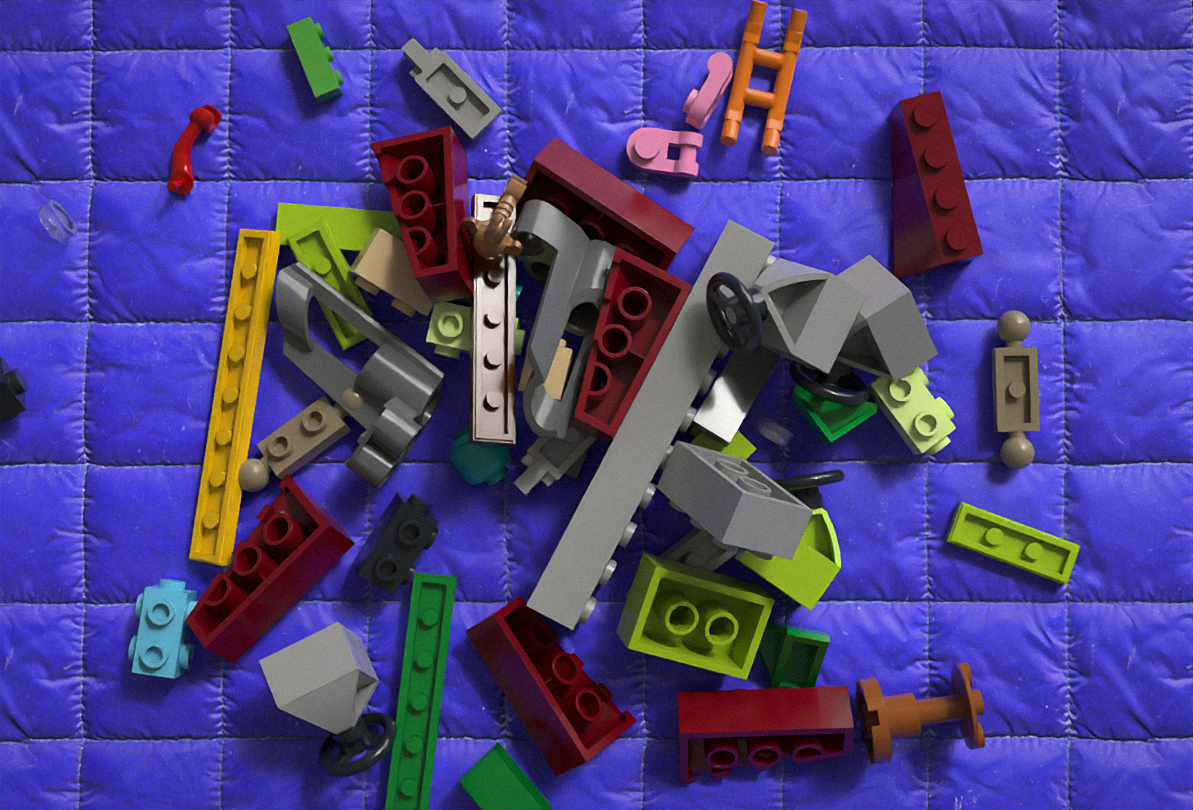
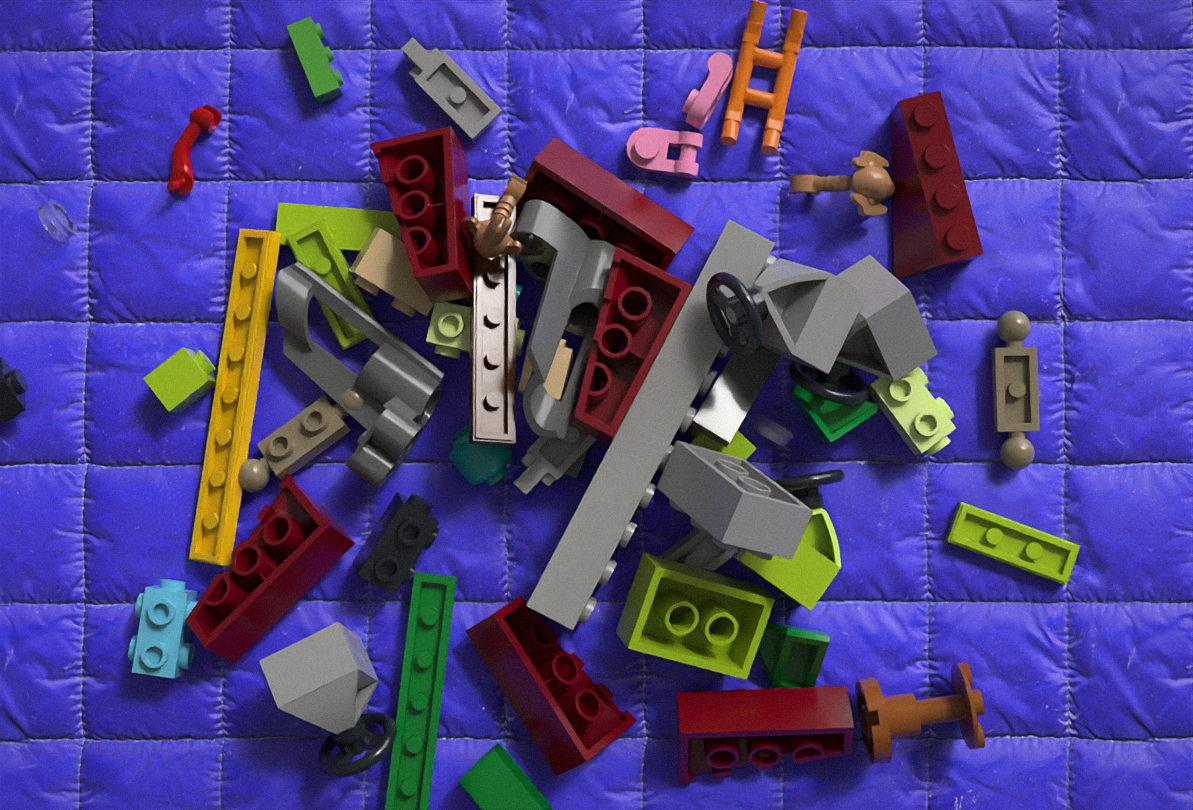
(182, 379): none -> lime brick
(869, 183): none -> medium nougat piece

